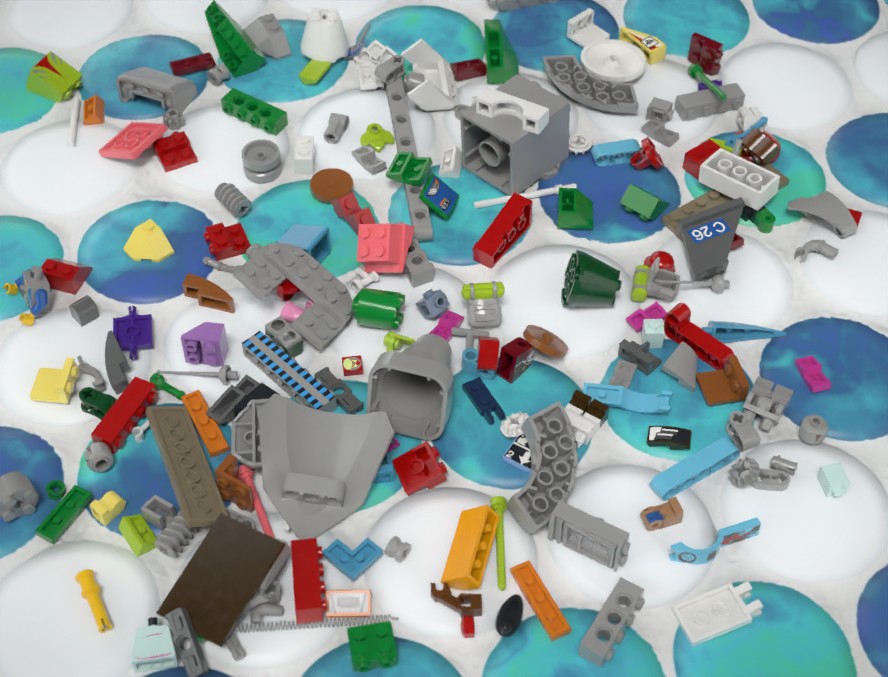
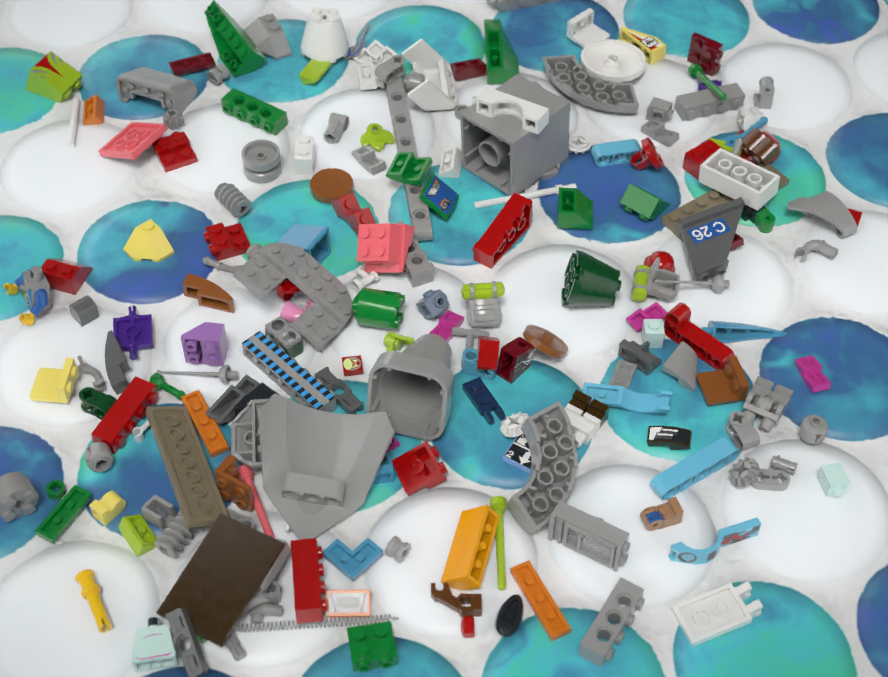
(766, 93): none -> light grey leg

